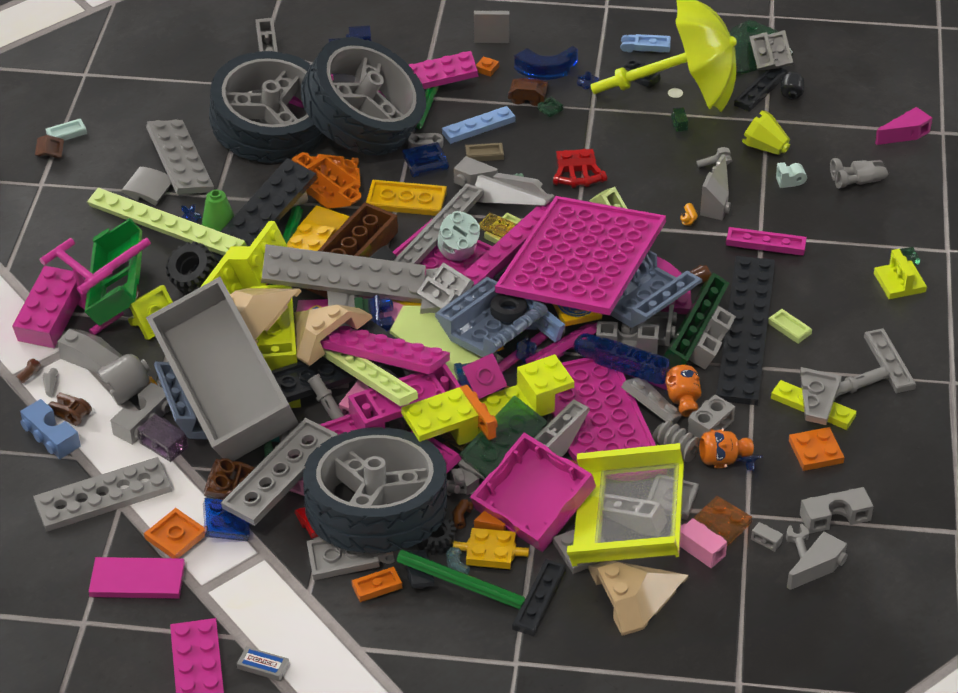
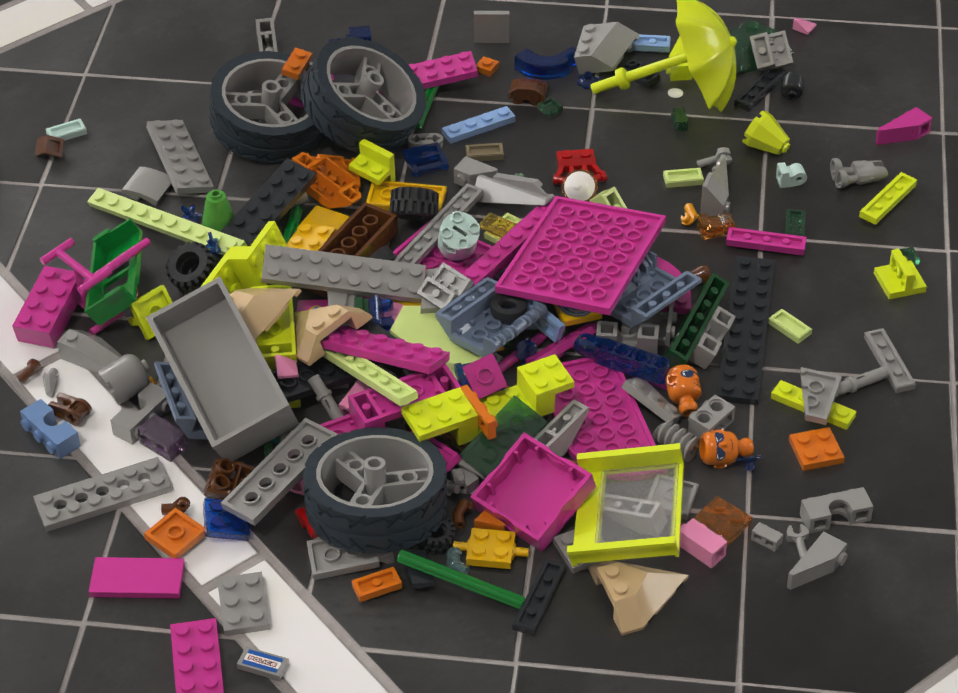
(181, 503): none -> reddish brown arm
(213, 244): none -> clear blue plant
(243, 604): none -> light grey plate
(285, 367): none -> bright pink slope
(296, 63): none -> orange plate
(374, 163): none -> neon yellow bracket
(414, 203): none -> black tyre
(579, 185): none -> white piece
(603, 46): none -> light grey wedge
(681, 71): none -> neon yellow slope
(683, 177): none -> yellowish green tile
(715, 226): none -> clear orange leg
(795, 222): none -> clear green plate
(803, 25): none -> bright pink slope
(888, 198): none -> neon yellow plate

